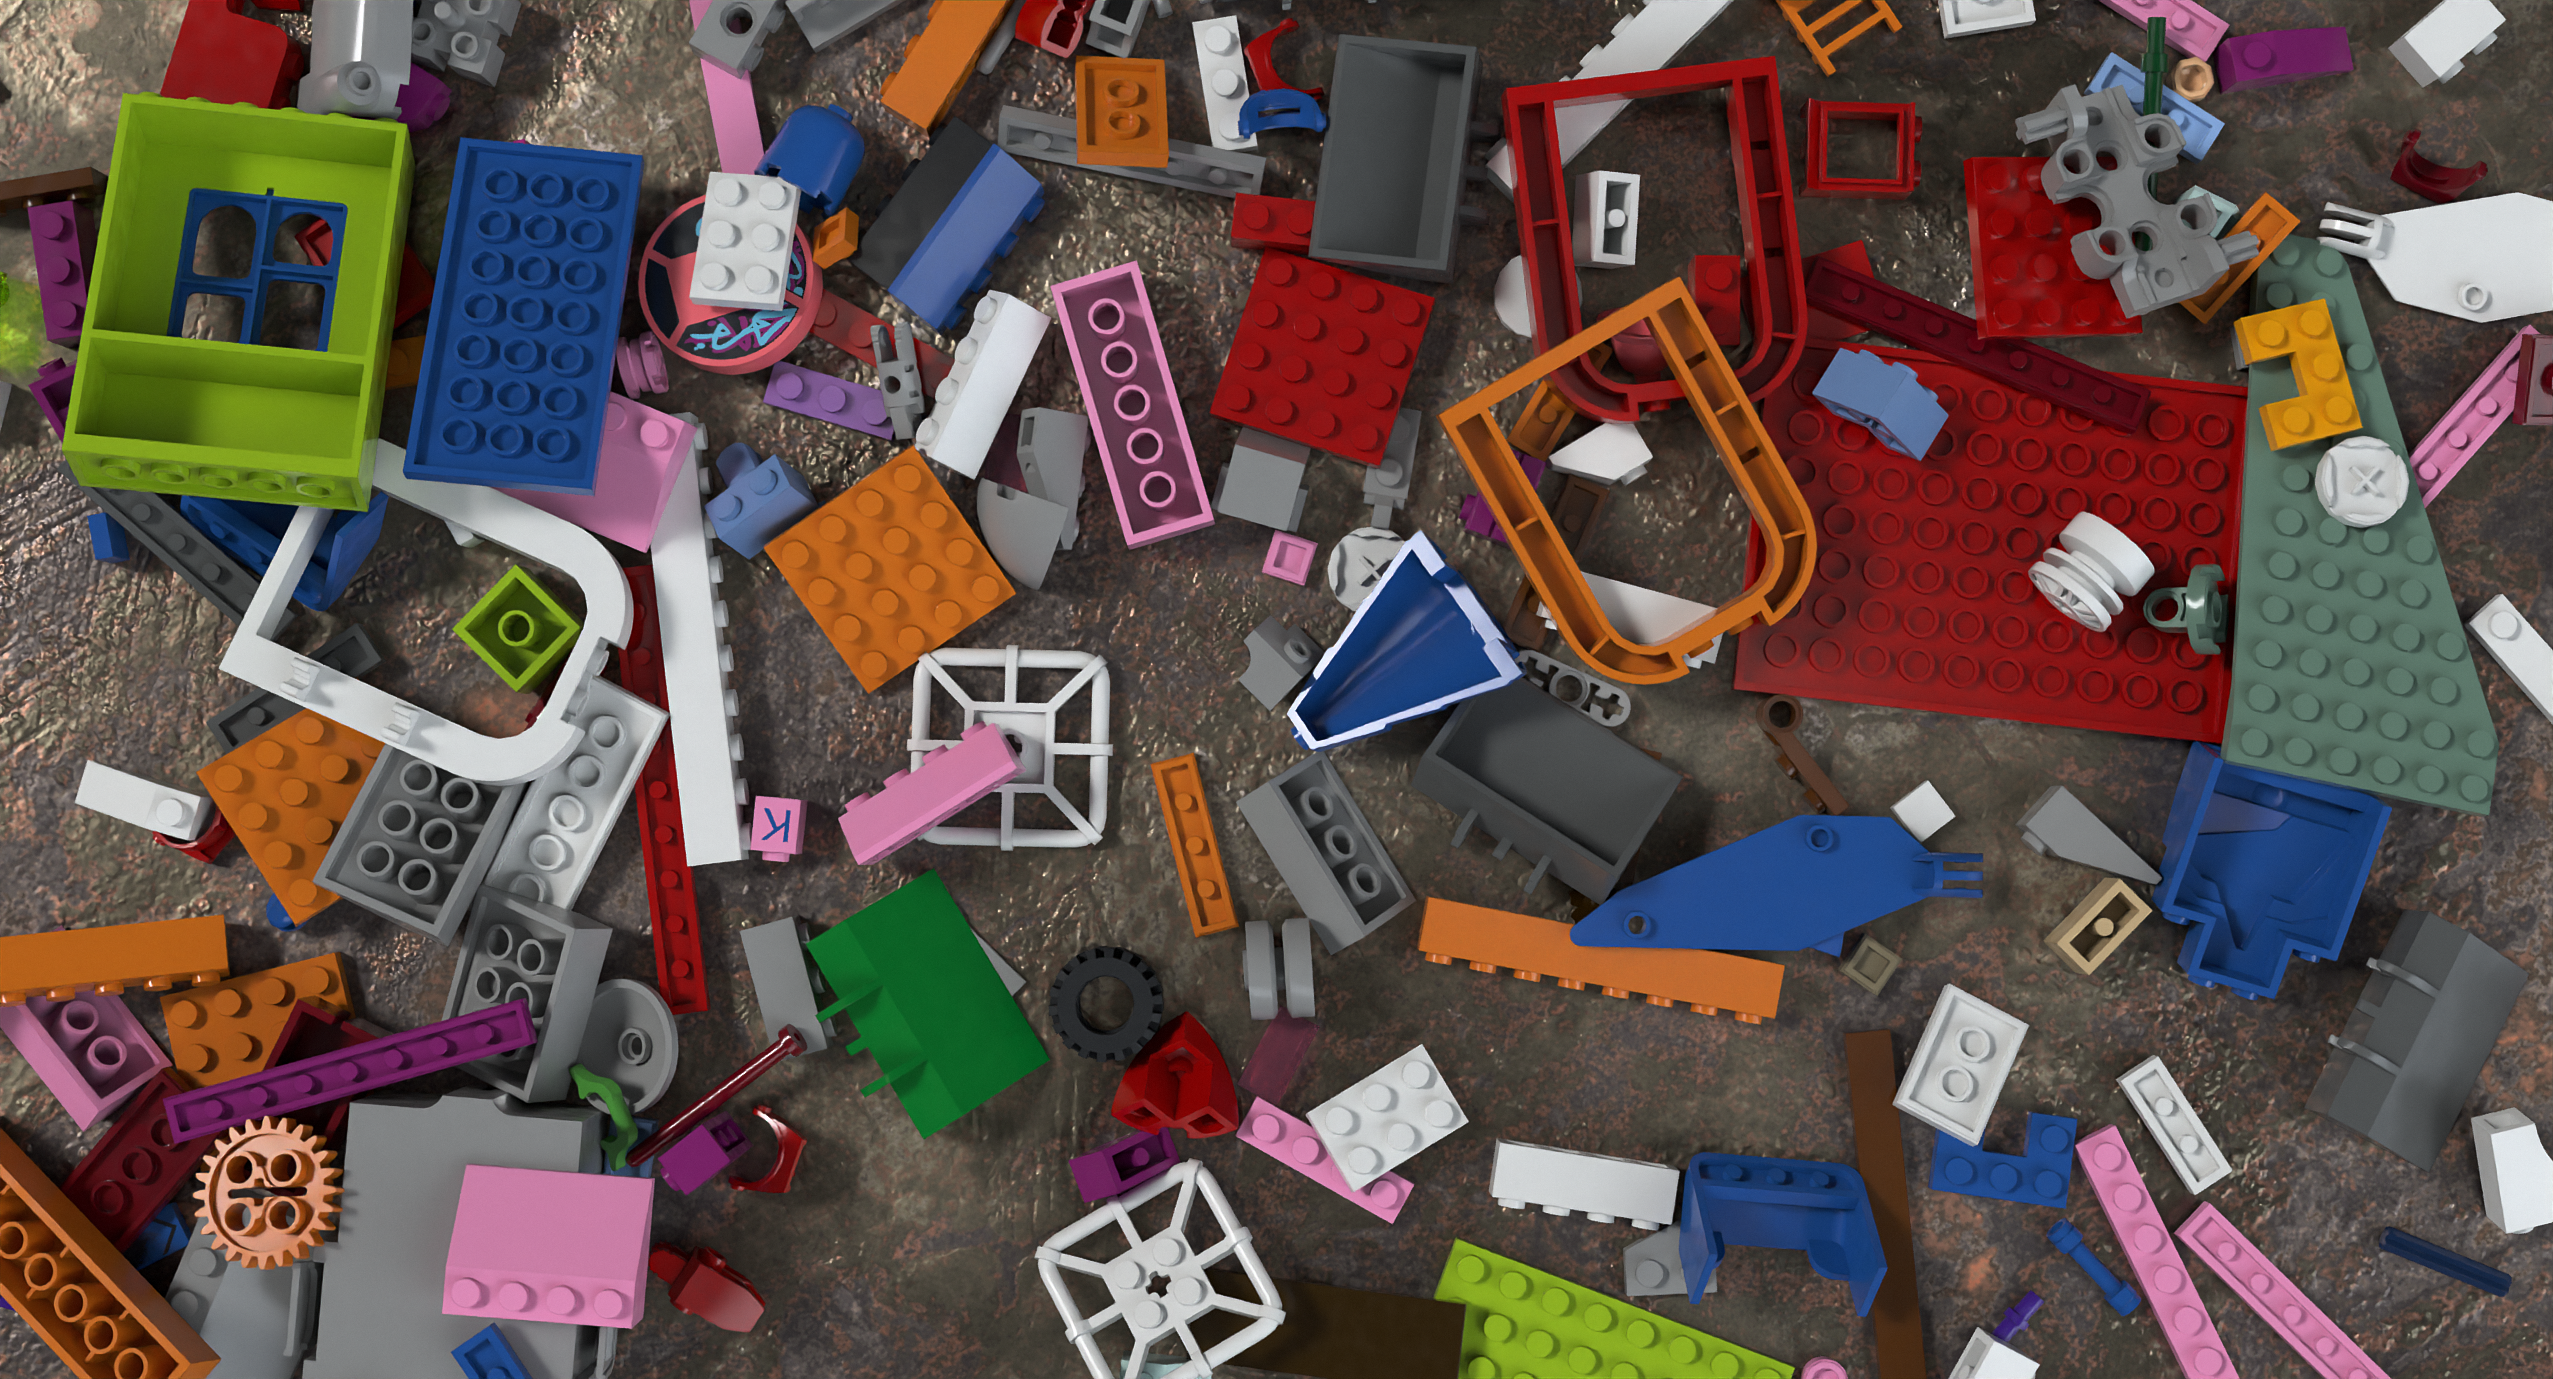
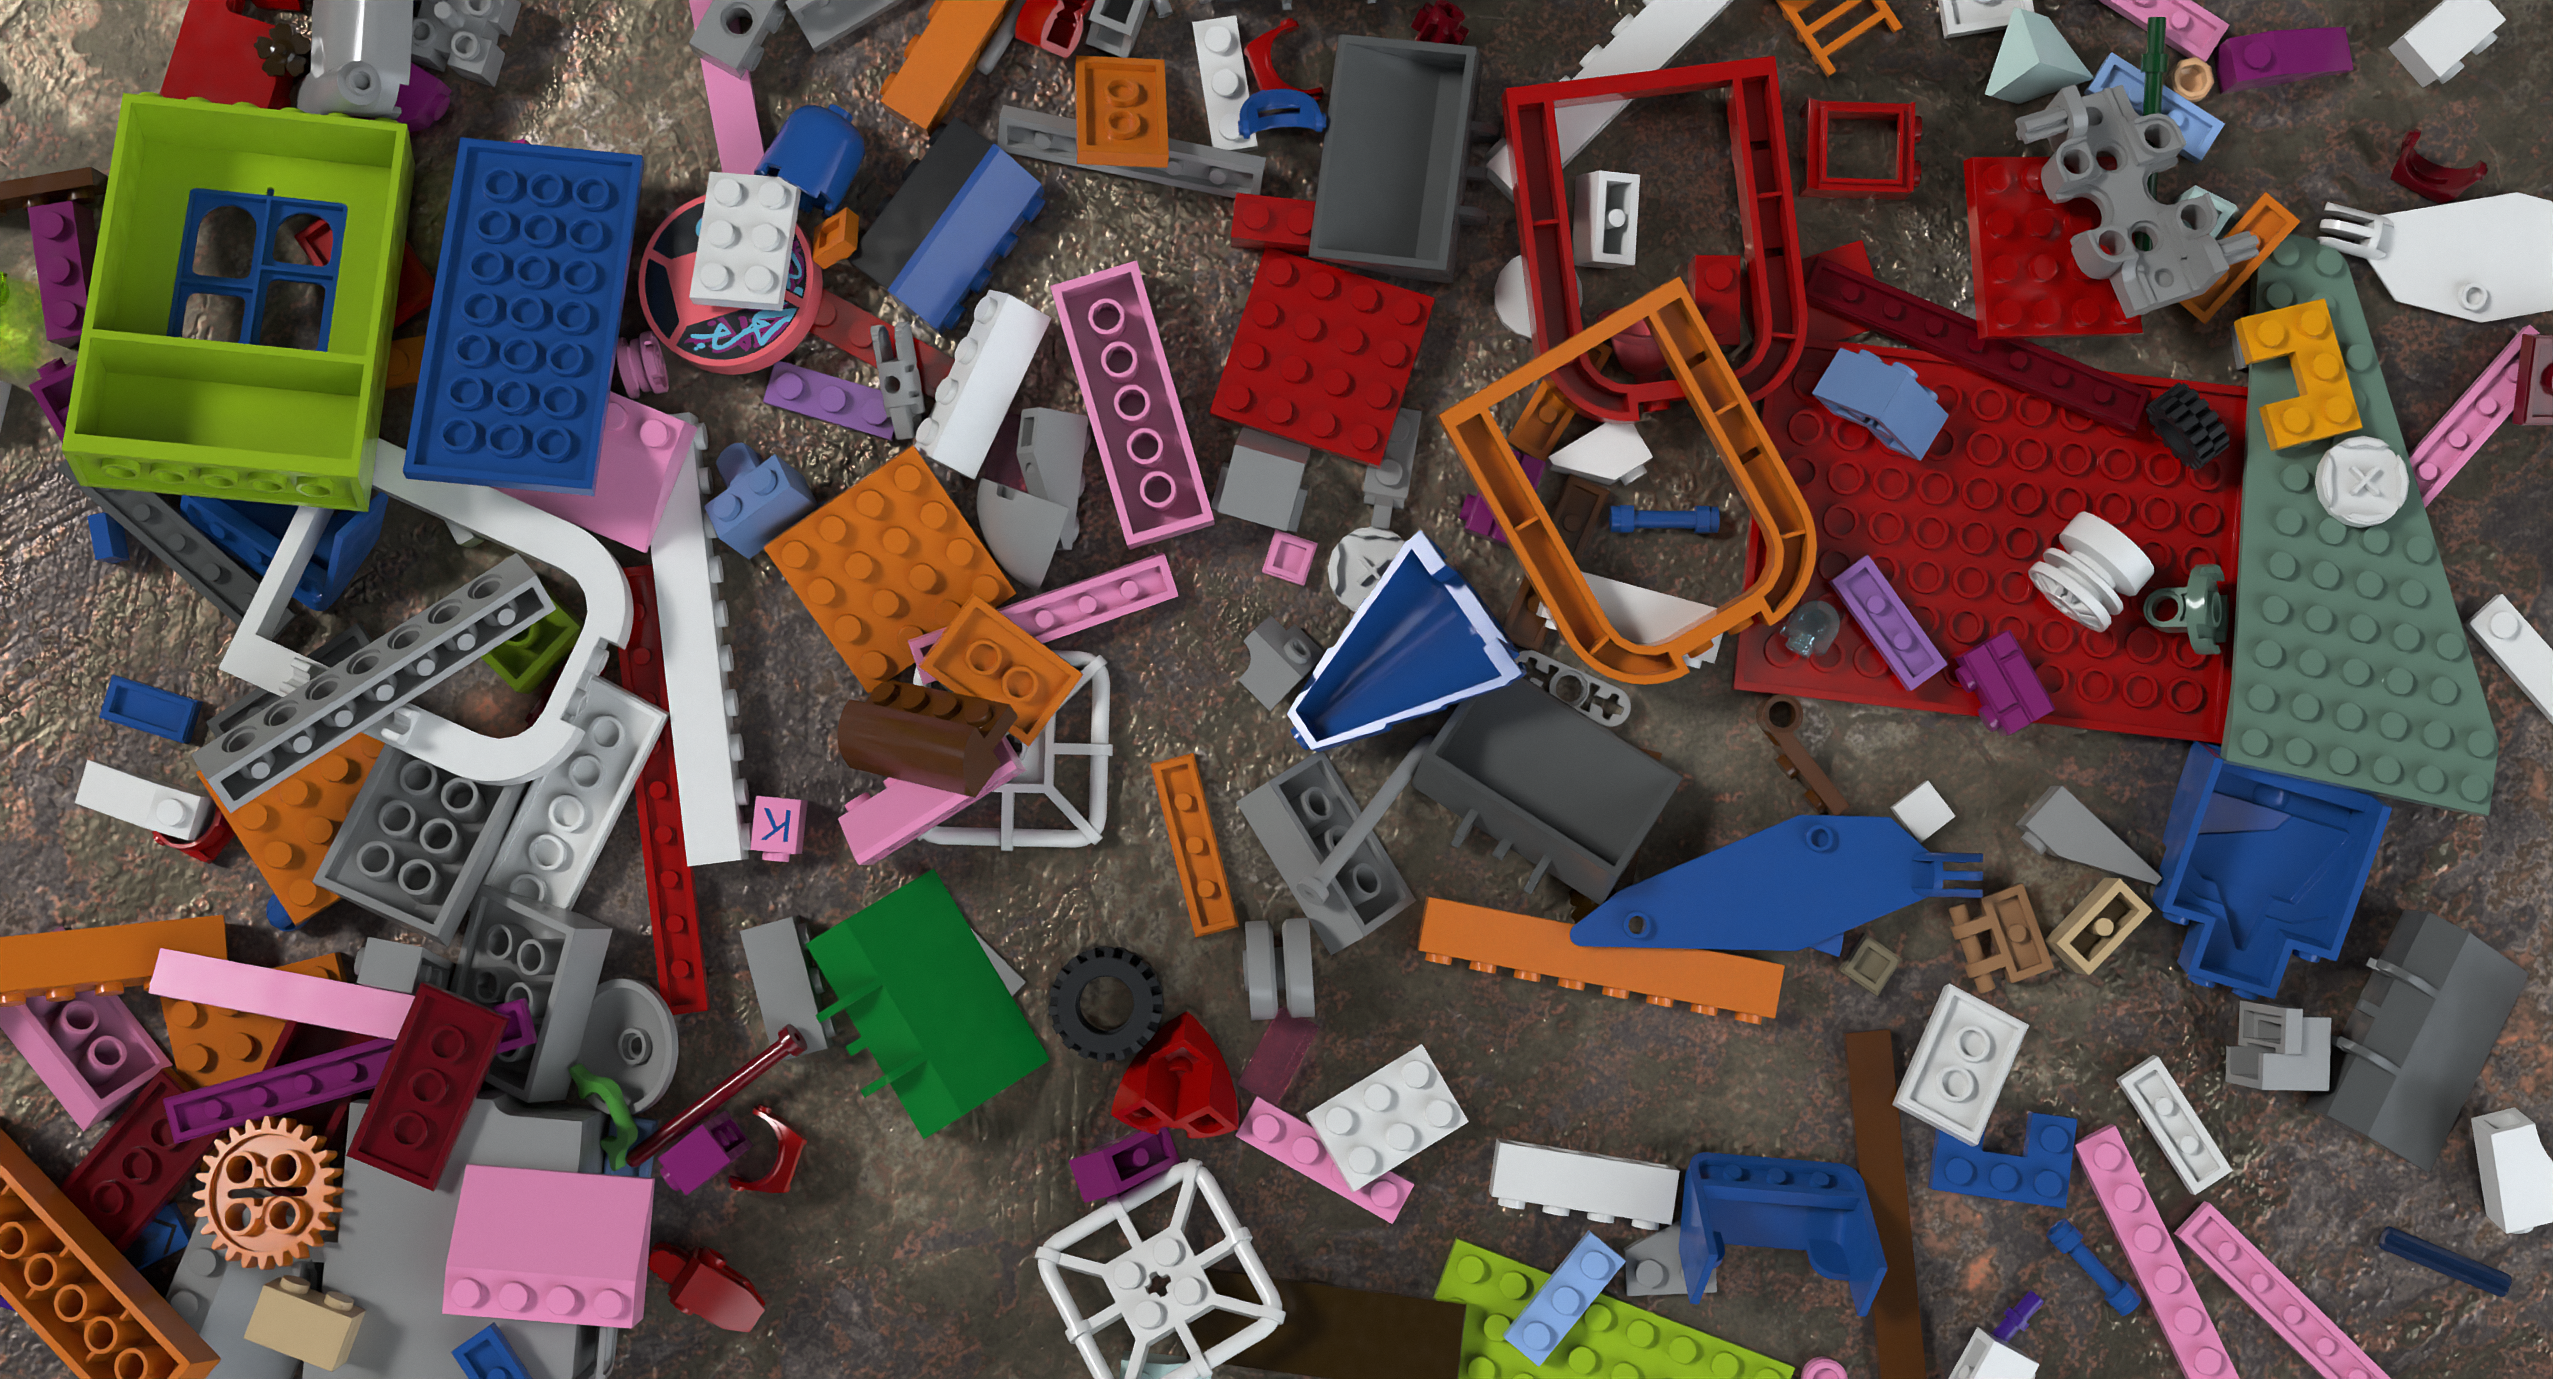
(150, 709): none -> blue tile
(280, 994): none -> bright pink tile
(283, 51): none -> dark brown plant
(305, 1322): none -> tan brick
(373, 682): none -> light grey brick
(400, 967): none -> light grey brick
(428, 1086): none -> dark red tile
(924, 736): none -> reddish brown brick
(1000, 662): none -> orange plate
(1079, 604): none -> bright pink plate
(1315, 887): none -> light grey bar
(1440, 23): none -> dark red gear
(1563, 1298): none -> light blue plate
(1702, 520): none -> blue bar
(1811, 628): none -> clear light blue plate
(1887, 623): none -> medium lavender plate
(2003, 684): none -> magenta brick
(2013, 933): none -> medium nougat plate
(2033, 60): none -> light aqua slope
(2187, 426): none -> black tyre
(2280, 1049): none -> light grey plate

